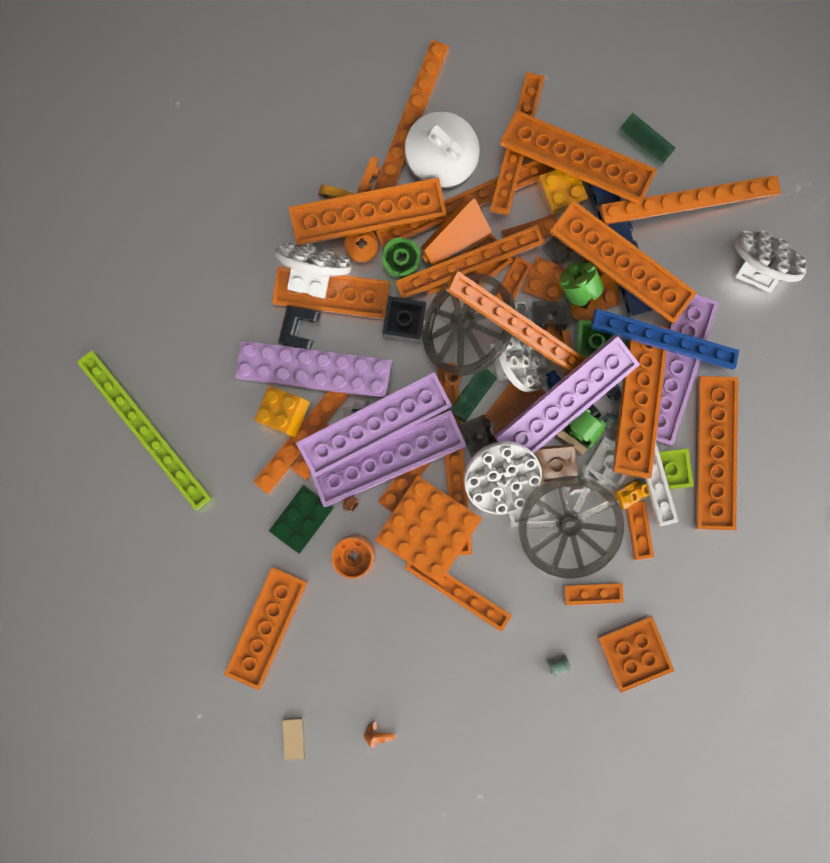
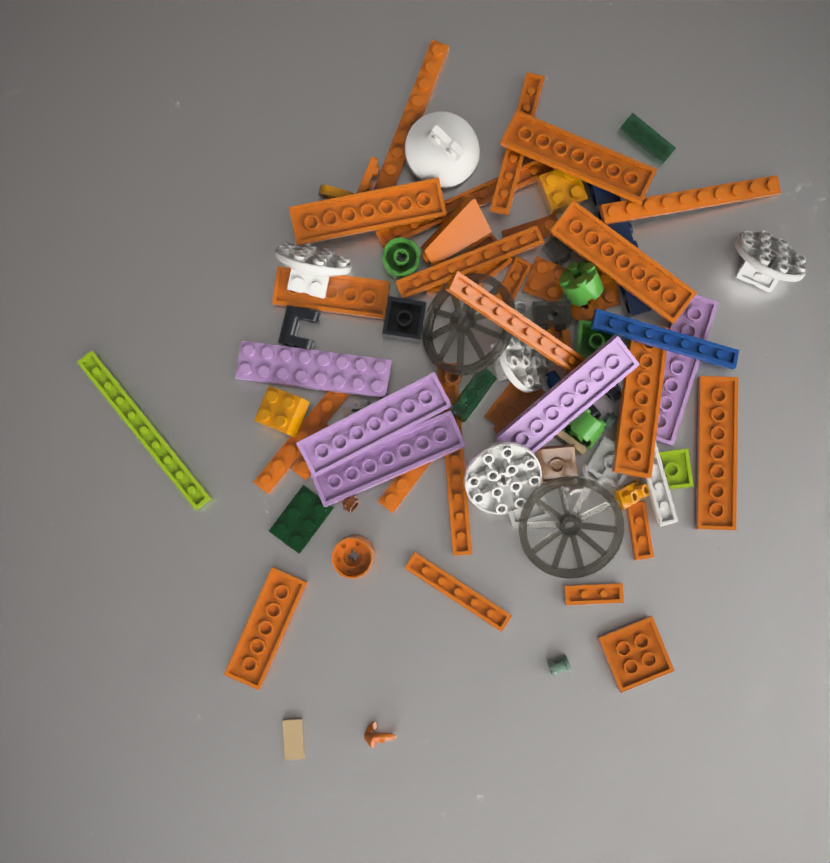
(369, 250): orange piece -> none
(428, 529): orange plate -> none
(473, 427): clear smoke brick -> none

